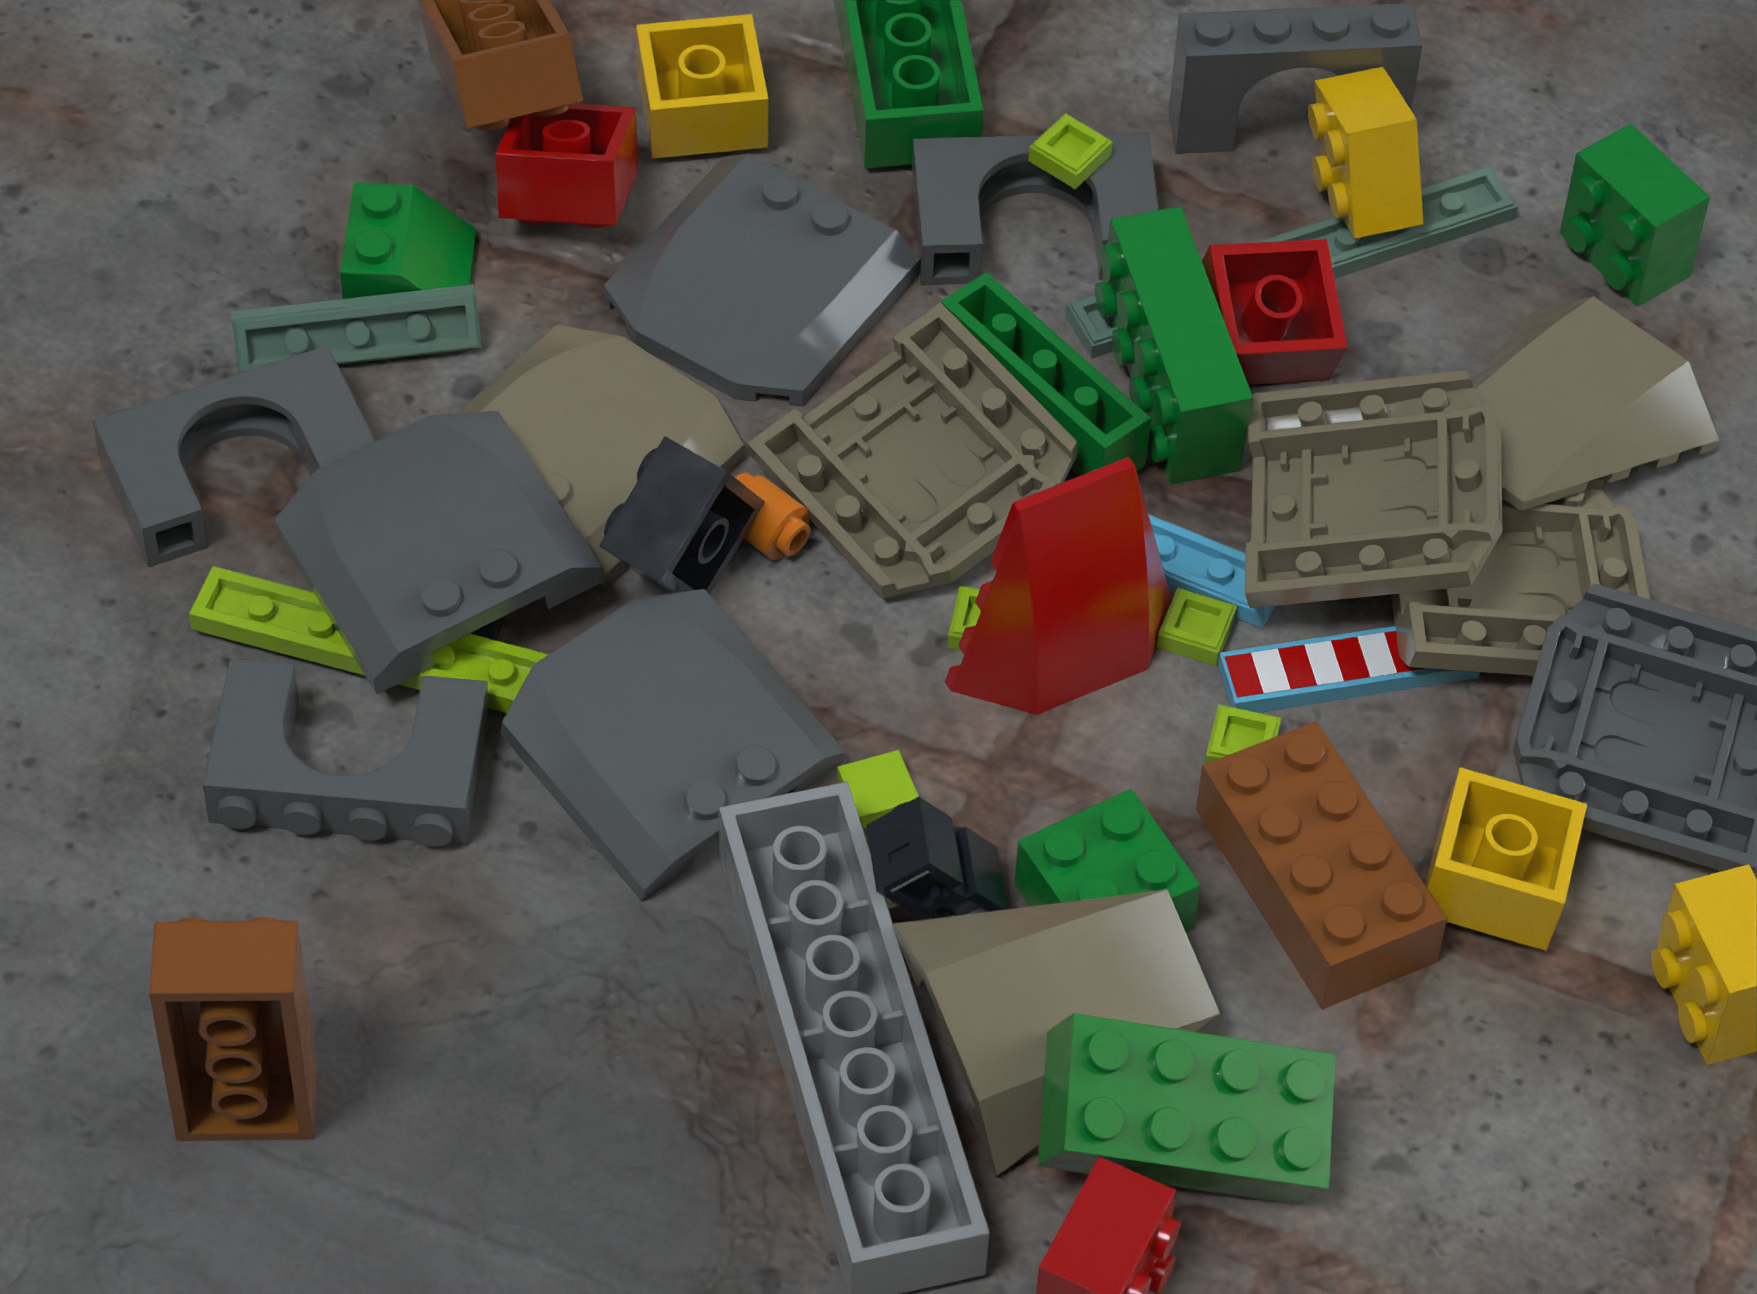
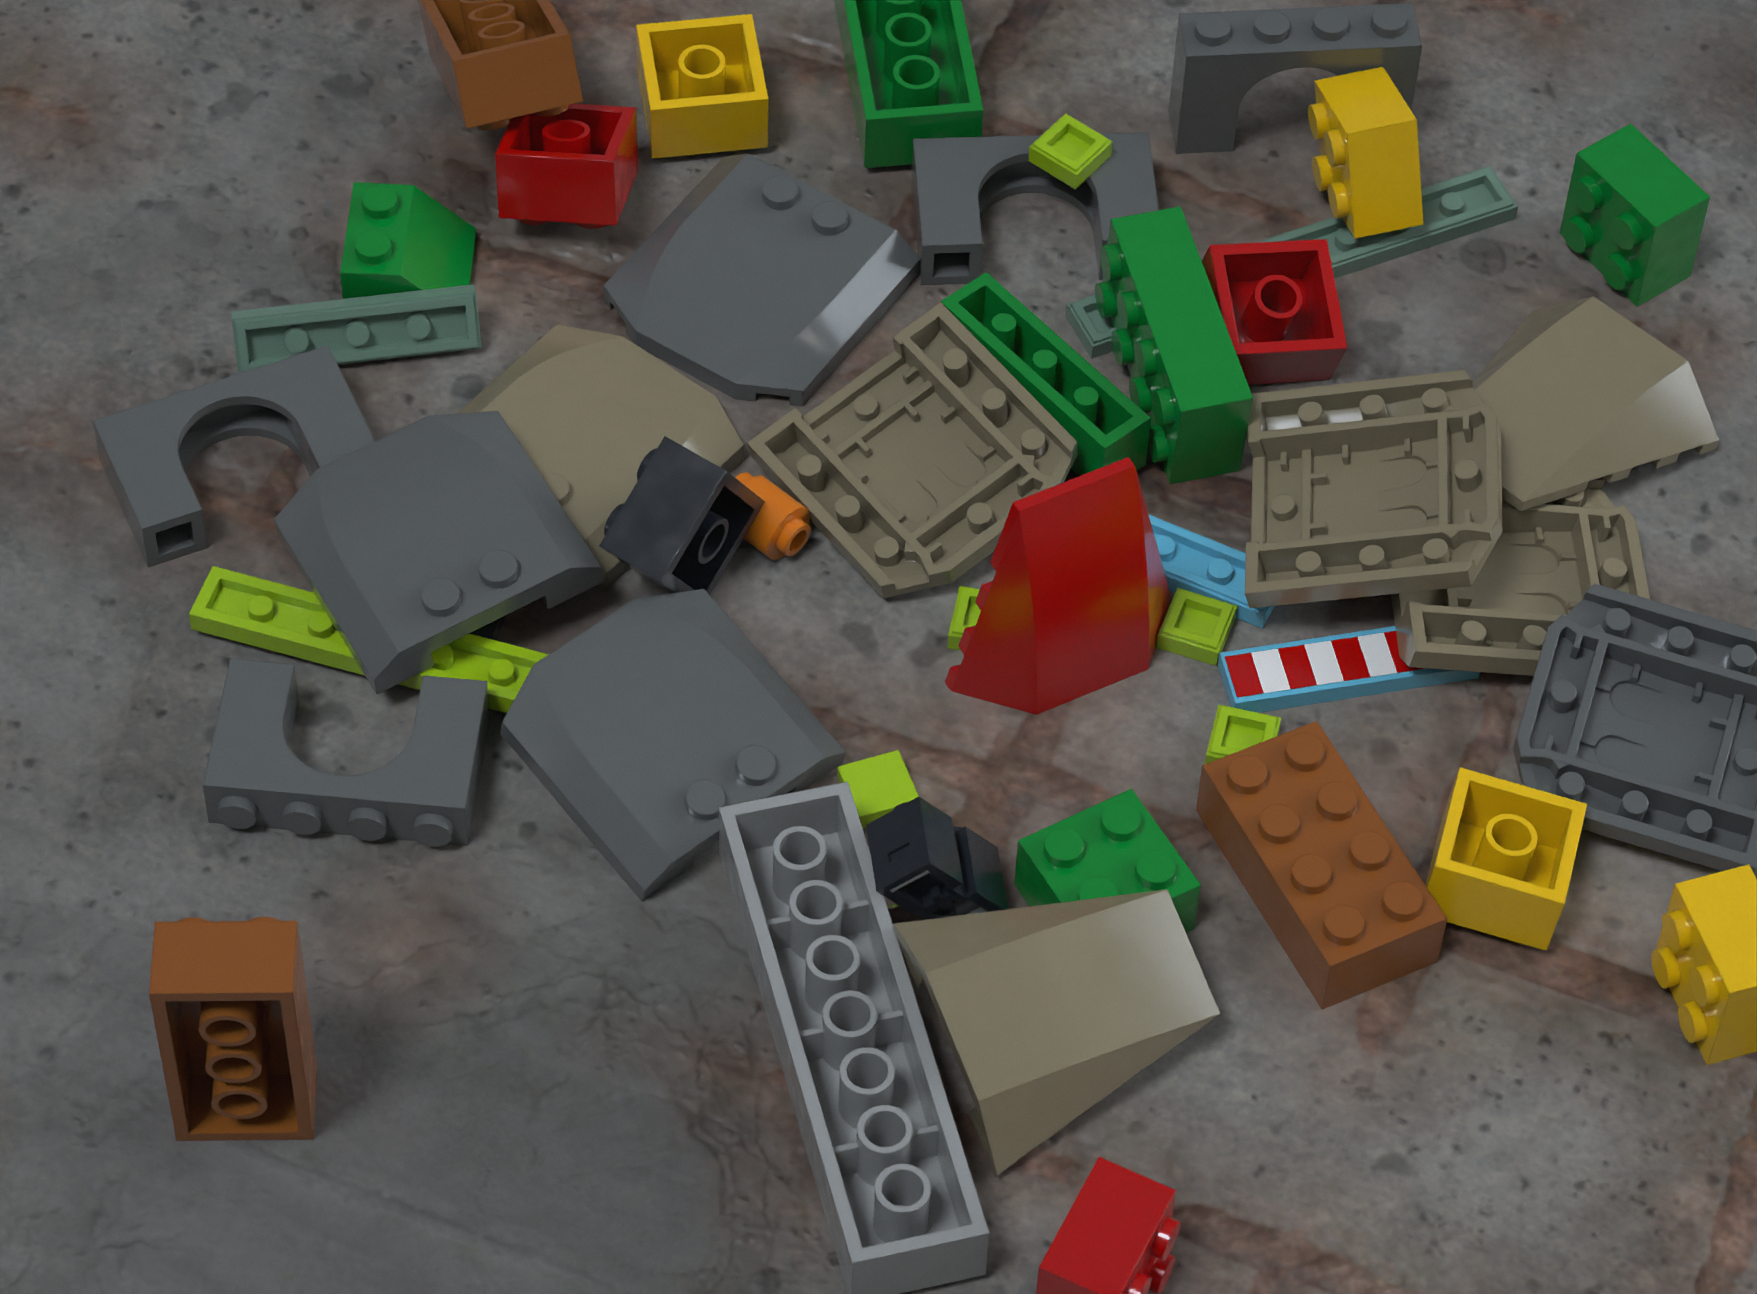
(1188, 1108): green brick -> none

